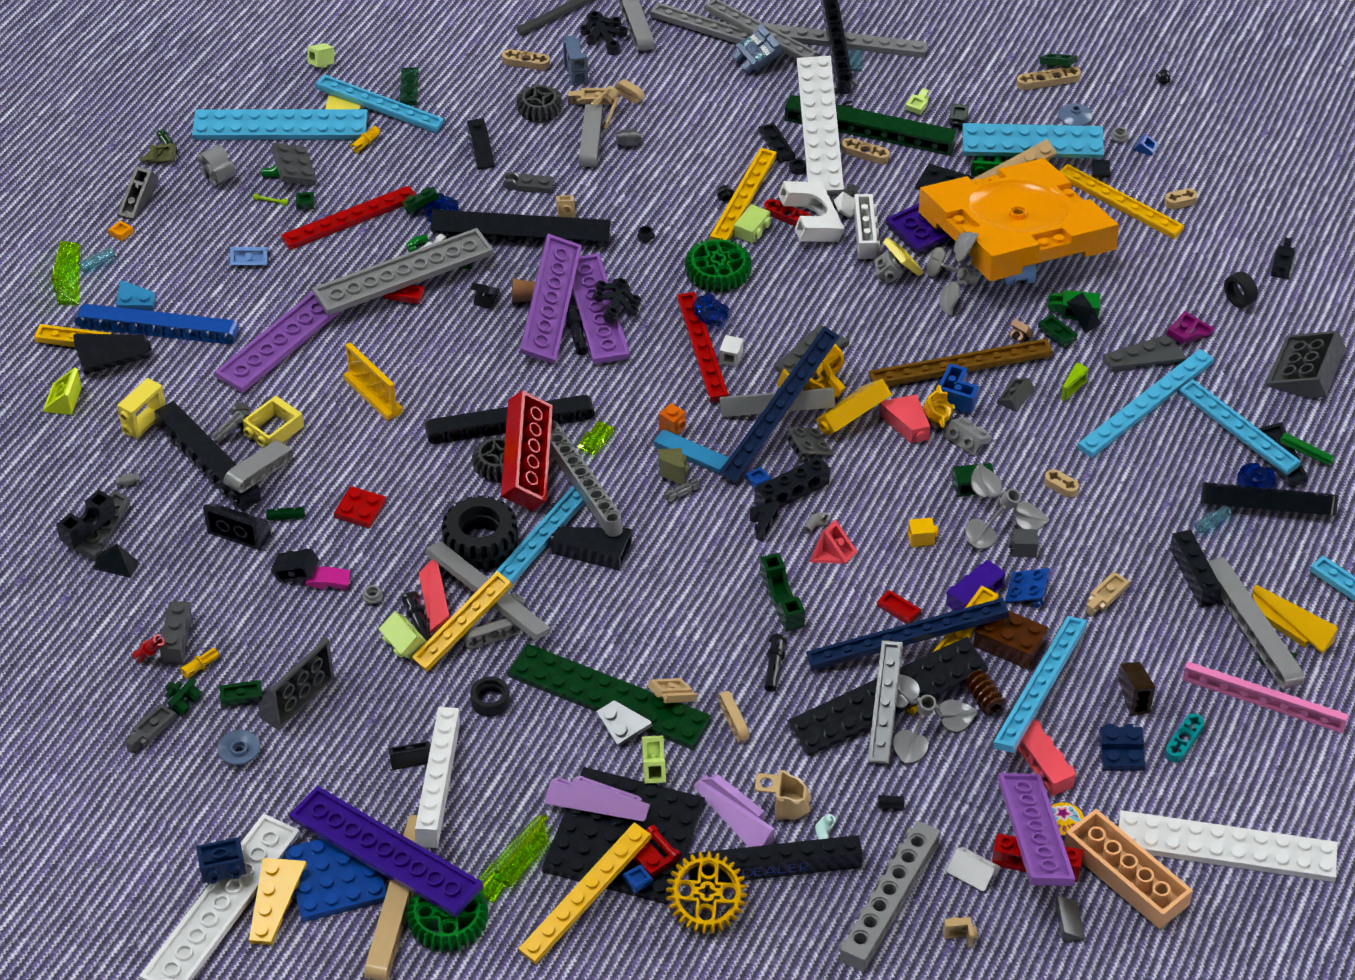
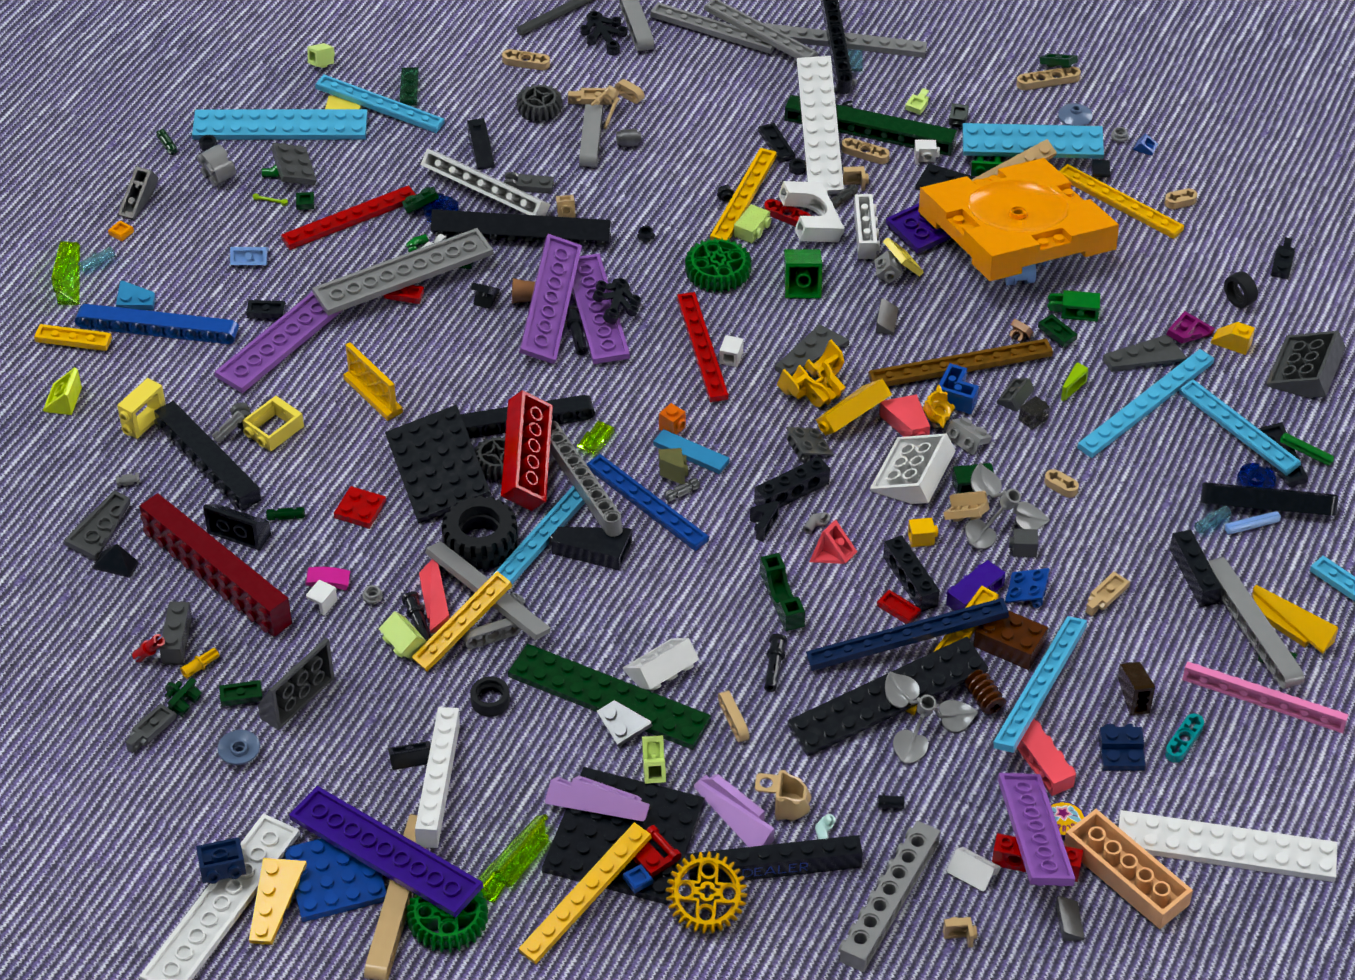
(98, 511): black arch -> none
(109, 350): black slope -> none
(160, 154): olive slope -> none
(207, 142): none -> black tile
(216, 565): none -> dark red brick
(258, 466): light grey beam -> none
(265, 309): none -> black plate
(294, 565): black brick -> none
(324, 595): none -> white panel
(365, 139): yellow axle -> none
(437, 463): none -> black plate
(484, 184): none -> white brick
(575, 61): sand blue hips -> none
(648, 502): none -> blue tile
(662, 663): none -> white slope
(672, 690): tan plate -> none
(710, 310): clear blue plate -> none
(756, 403): light grey tile -> none
(757, 50): sand blue hips -> none
(757, 477): blue tile -> none
(779, 405): dark blue plate -> none
(803, 273): none -> green slope
(845, 204): white slope -> none
(855, 175): none -> tan bracket
(885, 702): light grey tile -> none
(886, 317): none -> dark grey slope
(911, 573): none -> black brick
(914, 468): none -> white slope
(926, 151): none -> white brick
(966, 275): light grey plant -> none
(967, 505): none -> tan bracket
(1034, 412): none -> clear smoke brick
(1084, 312): black slope -> none
(1163, 76): black hinge -> none
(1234, 337): none -> yellow slope
(1252, 522): none -> light blue axle

